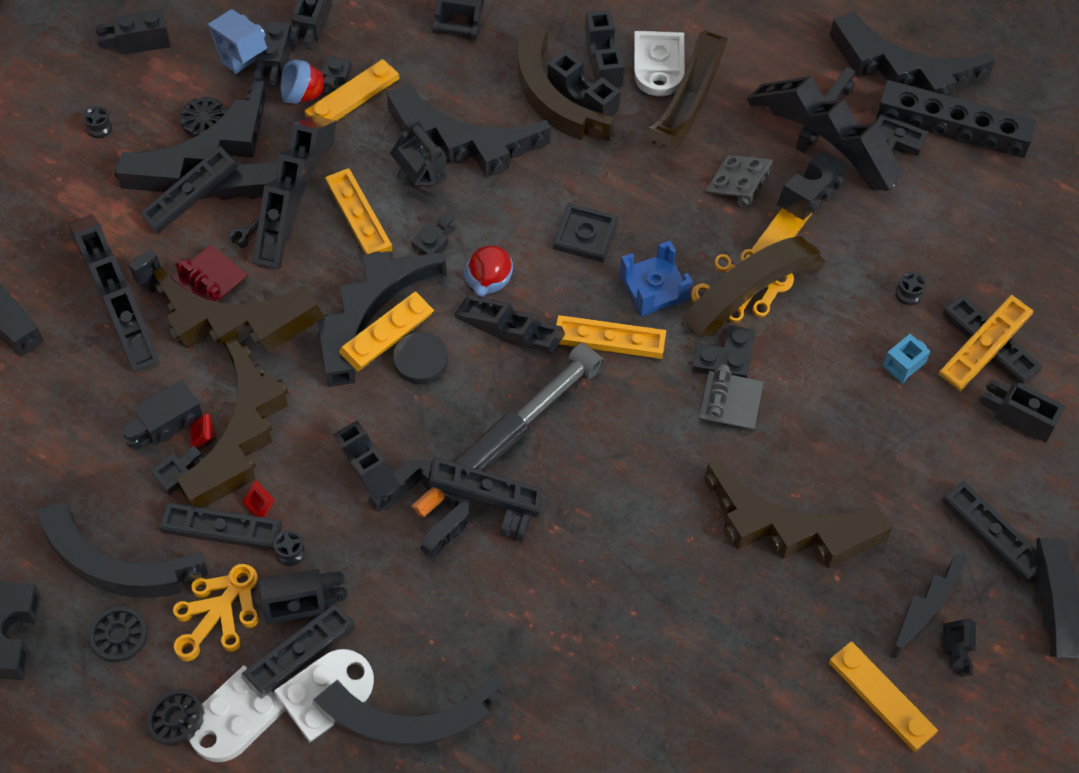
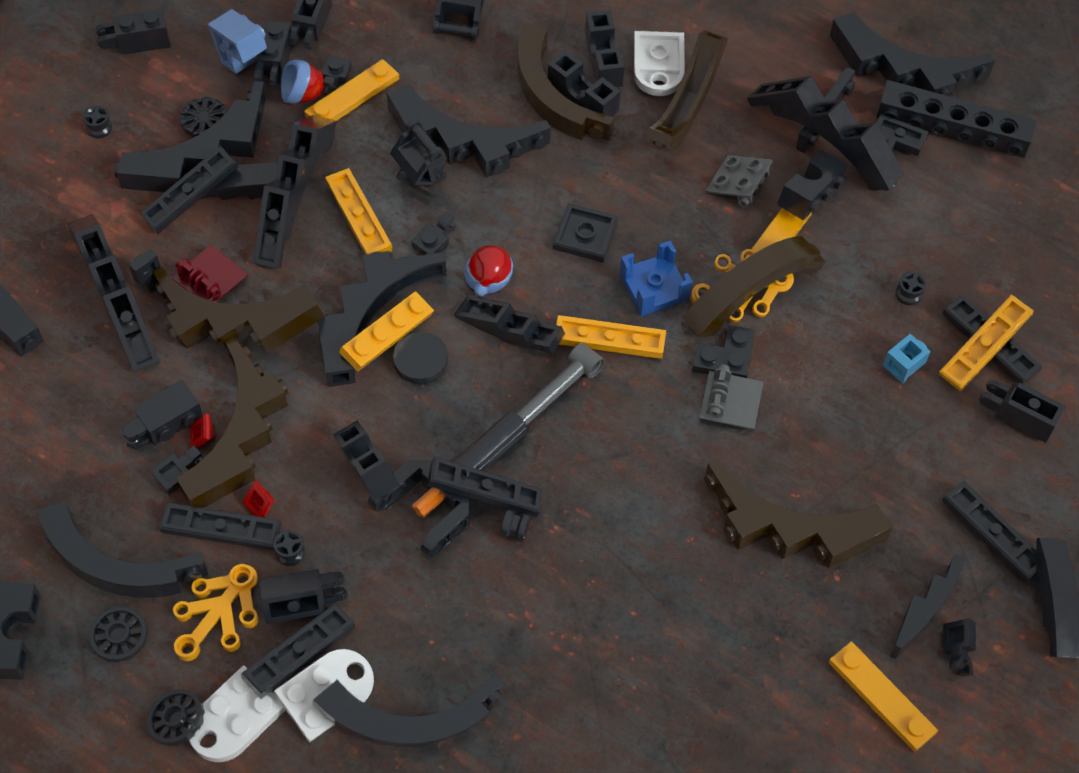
(243, 234): black hand -> none

